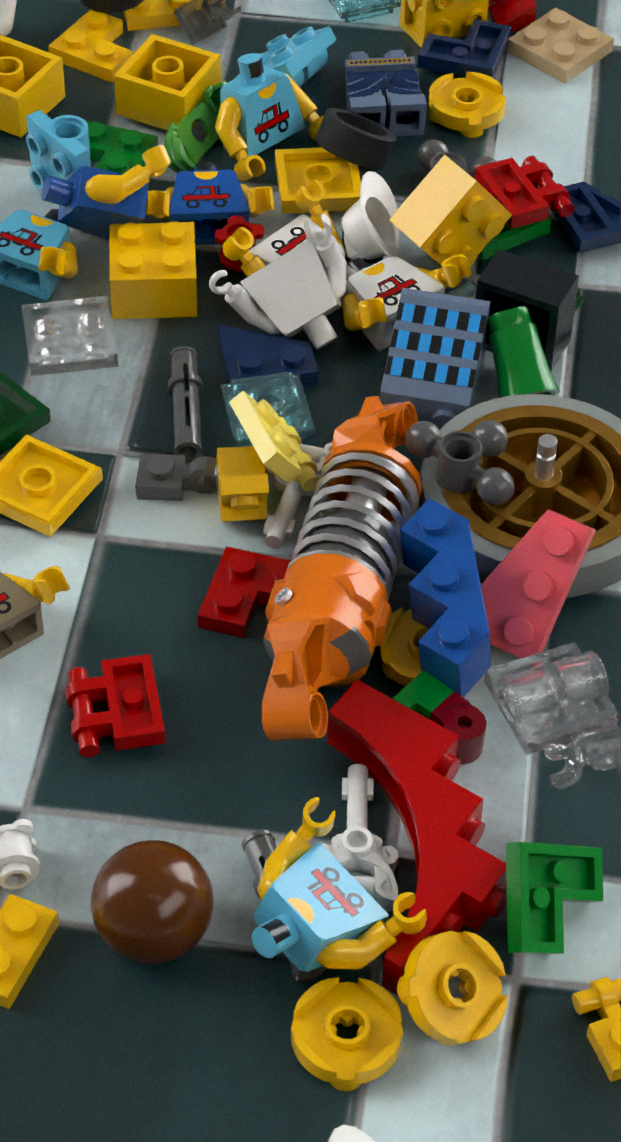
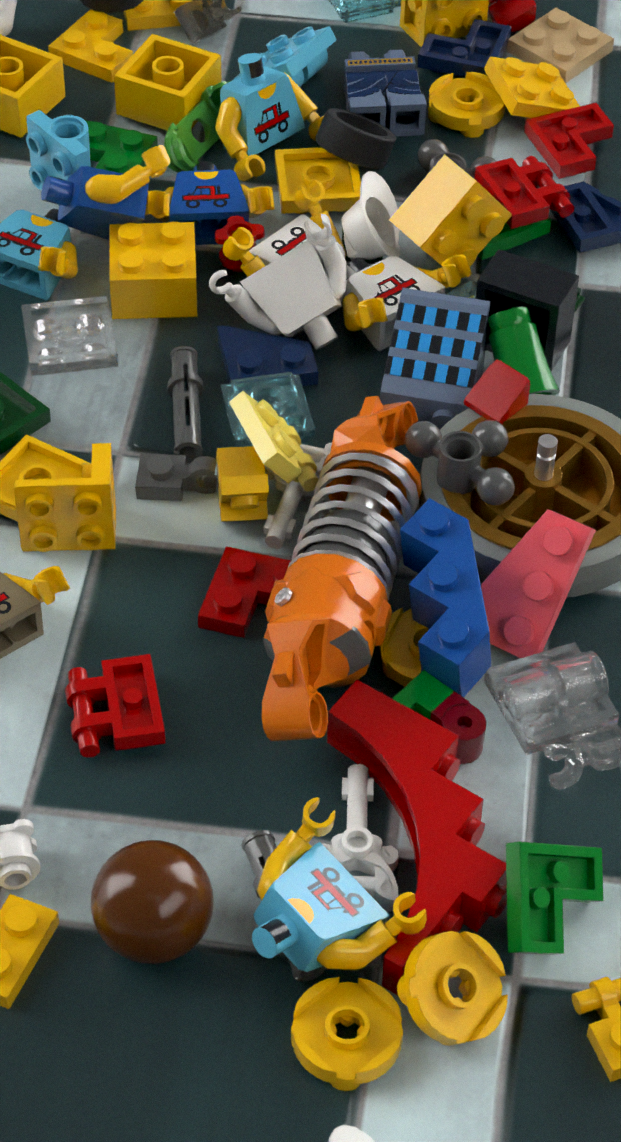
(69, 510): none -> yellow bracket
(499, 393): none -> red slope
(529, 88): none -> yellow plate
(565, 135): none -> red plate

